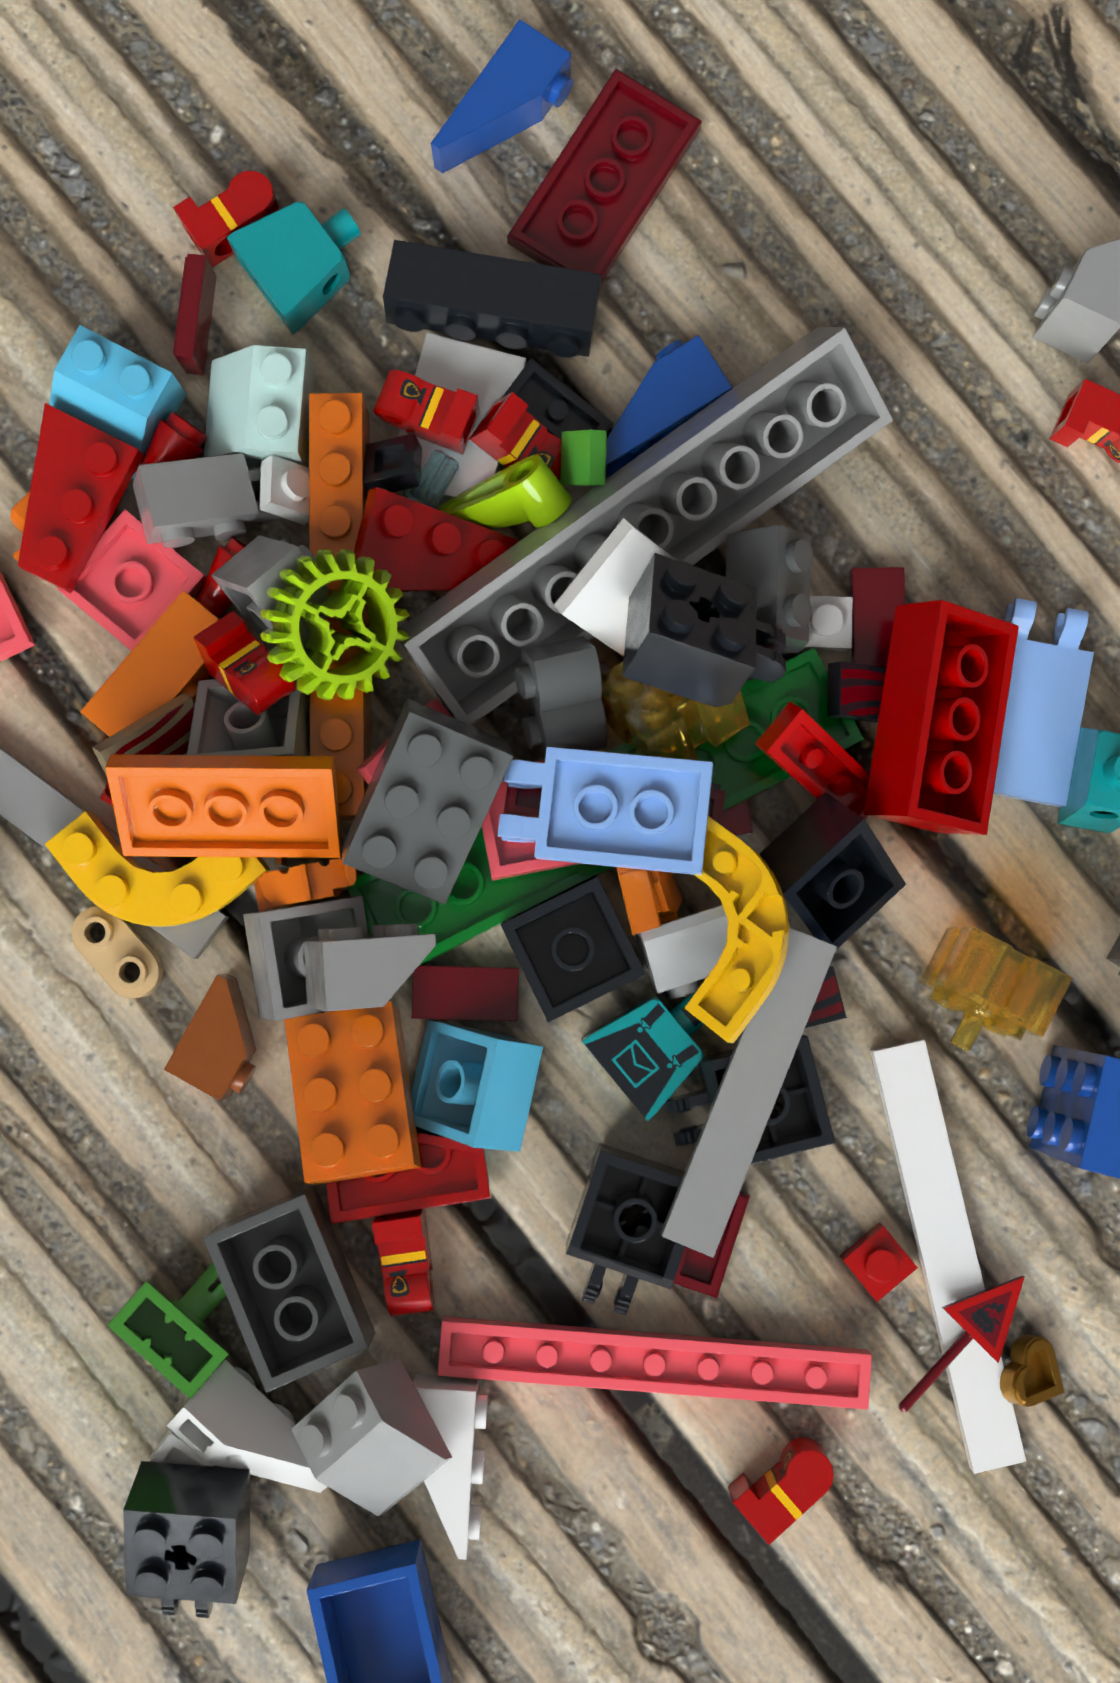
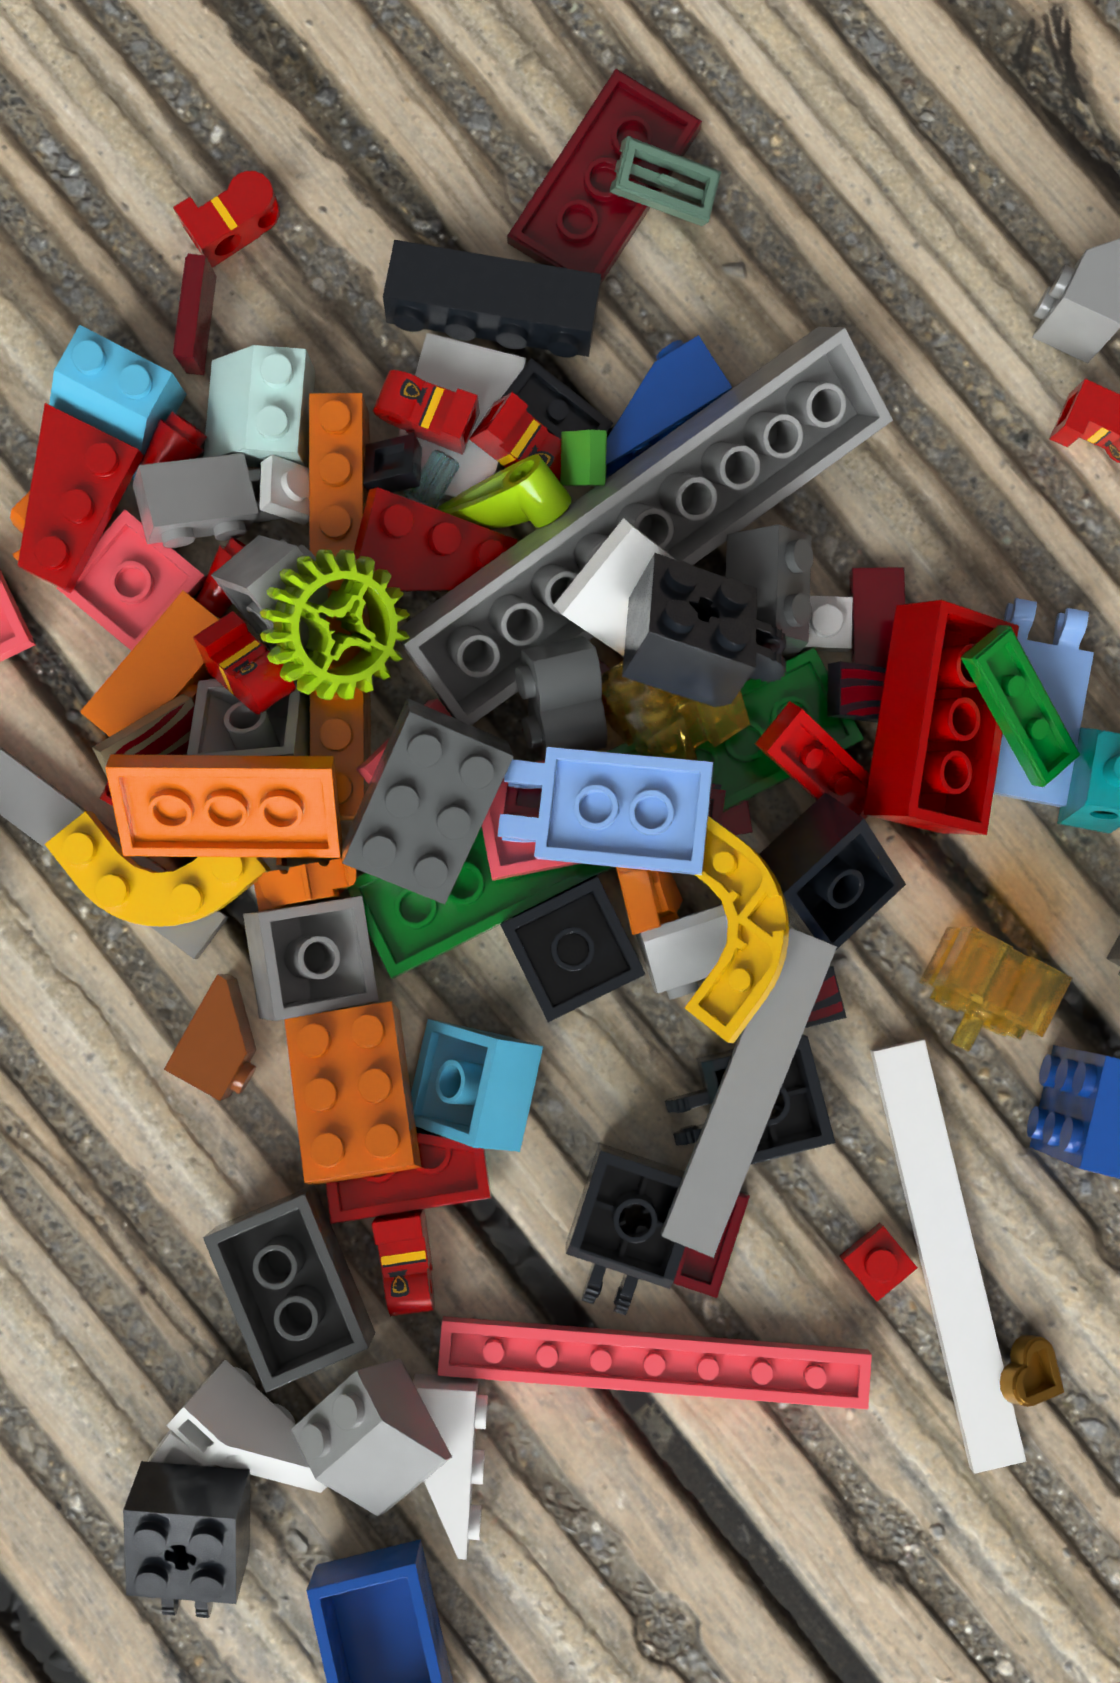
(116, 950): tan plate -> none
(173, 1331): bright green brick -> none
(296, 259): teal torso -> none
(362, 971): light grey slope -> none
(465, 993): dark red tile -> none
(507, 97): blue slope -> none
(626, 169): none -> sand green tile
(647, 1051): torso -> none
(785, 1489): red leg -> none
(985, 1319): piece -> none
(1020, 705): none -> green tile

